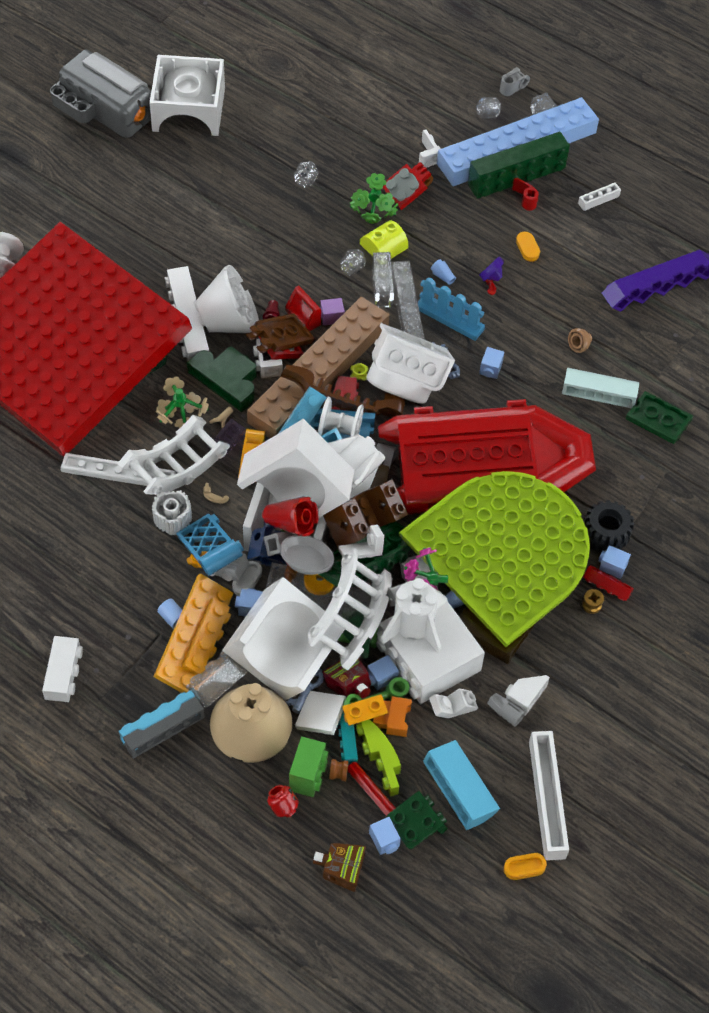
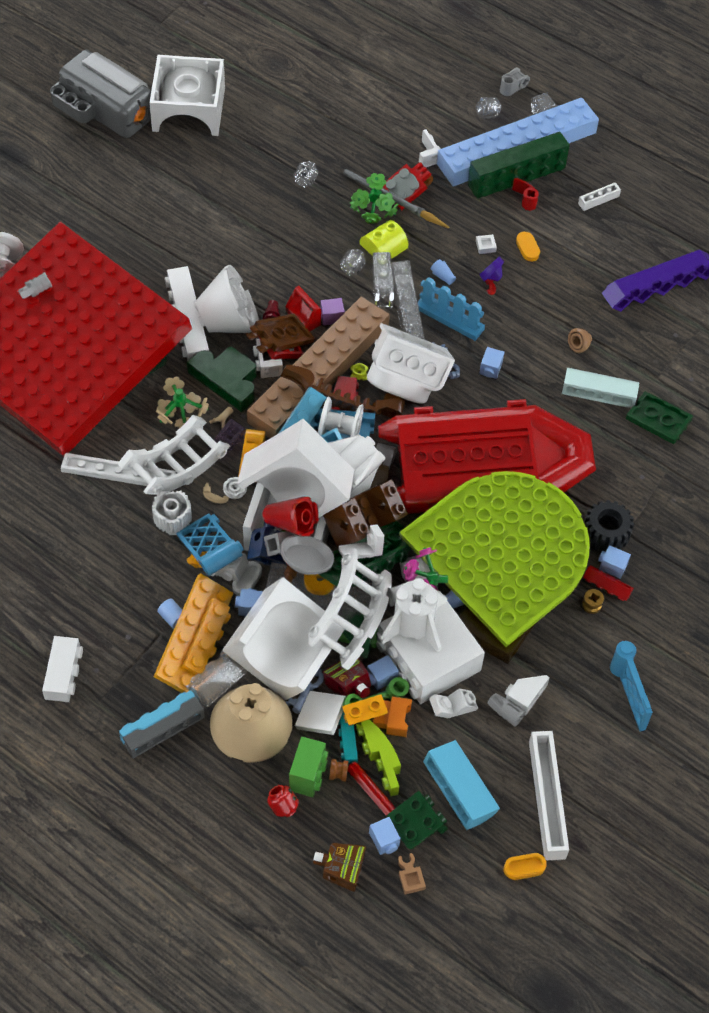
(35, 286): none -> light grey hinge
(229, 490): none -> white plate
(411, 877): none -> medium nougat plate
(420, 212): none -> dark grey piece
(486, 244): none -> white plate
(624, 667): none -> dark azure piece

